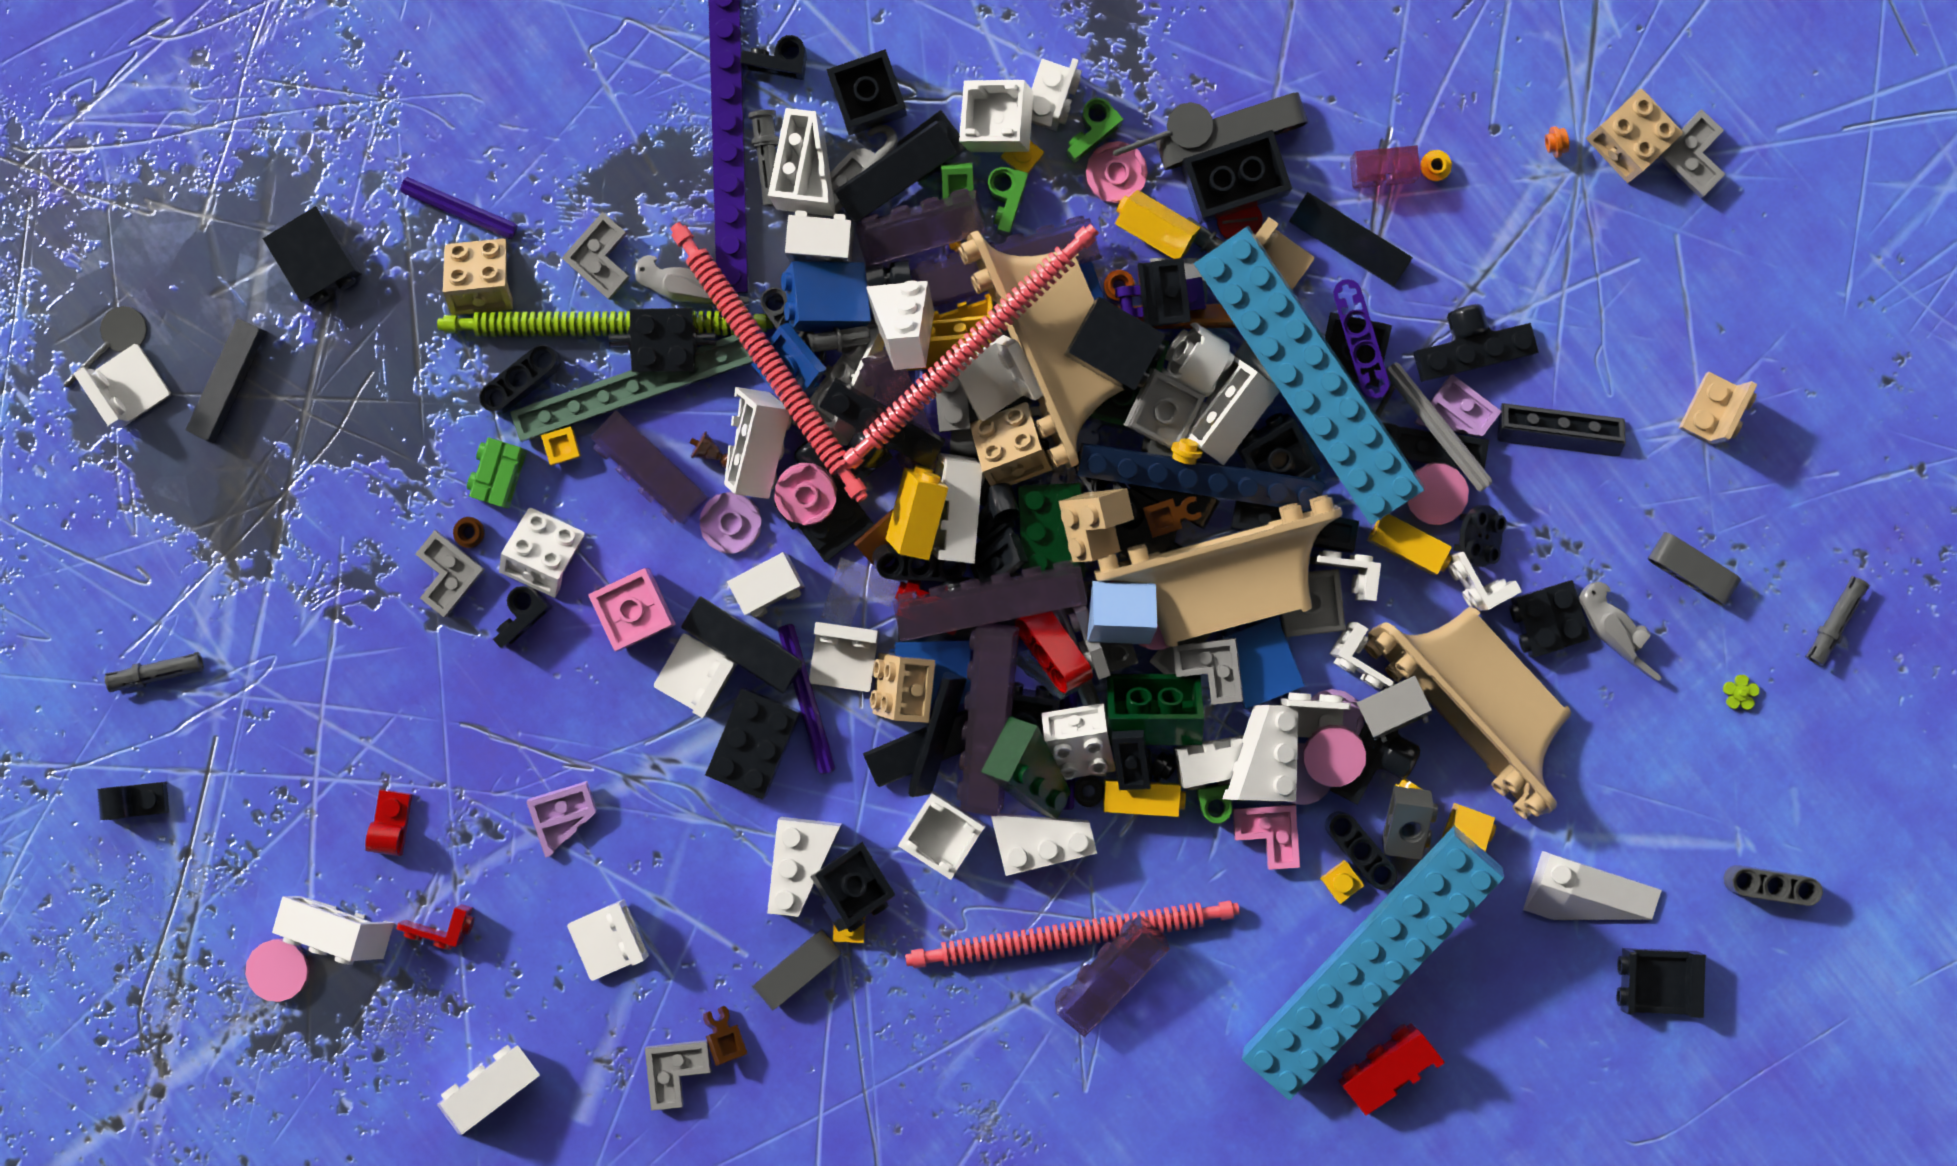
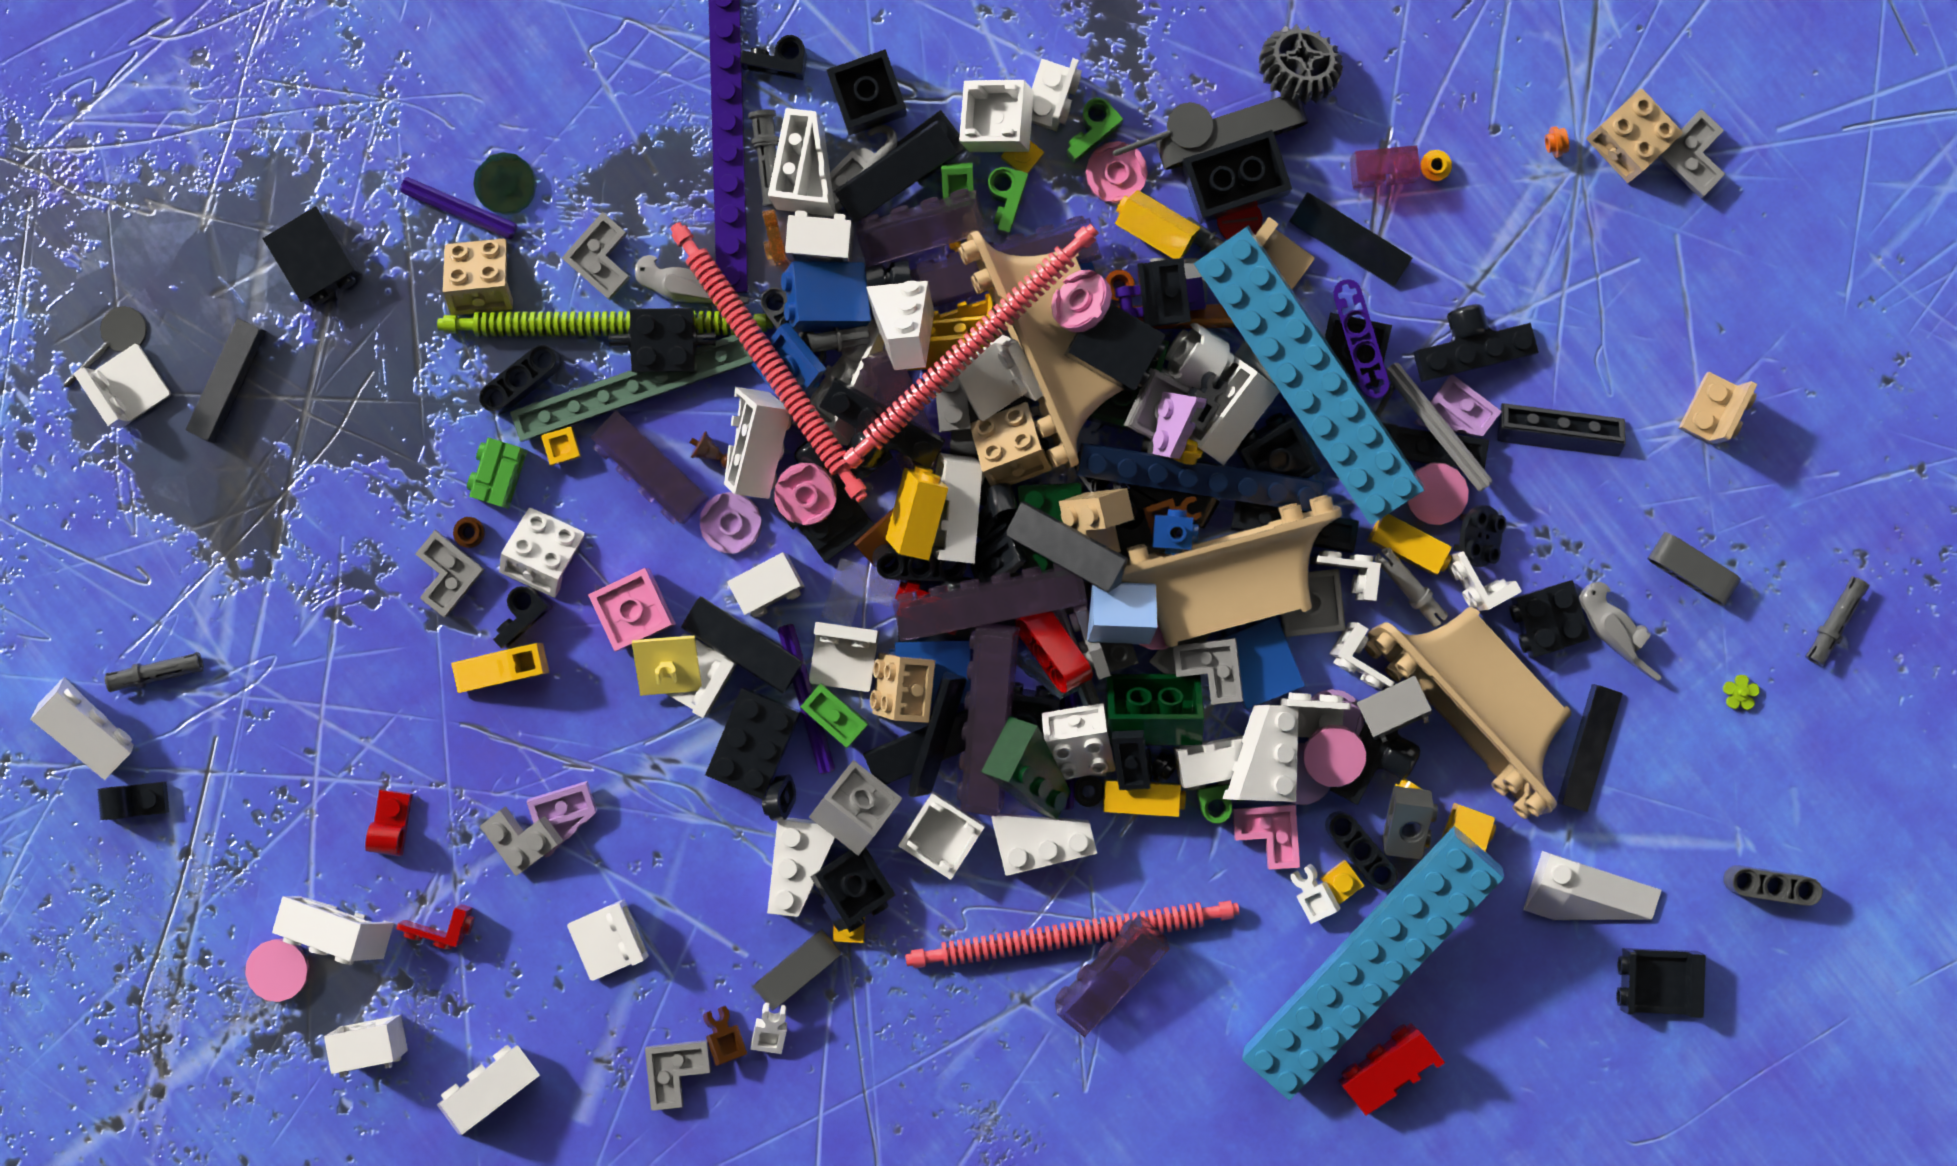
(82, 729): none -> white wedge
(366, 1044): none -> white container
(500, 667): none -> yellow slope
(505, 183): none -> clear green tile
(517, 846): none -> light grey plate
(667, 665): none -> light yellow piece
(770, 1031): none -> white plate
(774, 247): none -> clear orange plate
(779, 798): none -> black plate
(834, 715): none -> bright green plate
(855, 807): none -> light grey container
(1067, 547): none -> black slope
(1081, 301): none -> bright pink tile
(1163, 525): none -> blue brick
(1175, 423): none -> lavender wing
(1203, 416): none -> black plate
(1304, 58): none -> dark grey gear
(1315, 899): none -> white plate
(1419, 596): none -> light grey pin
(1589, 747): none -> black slope

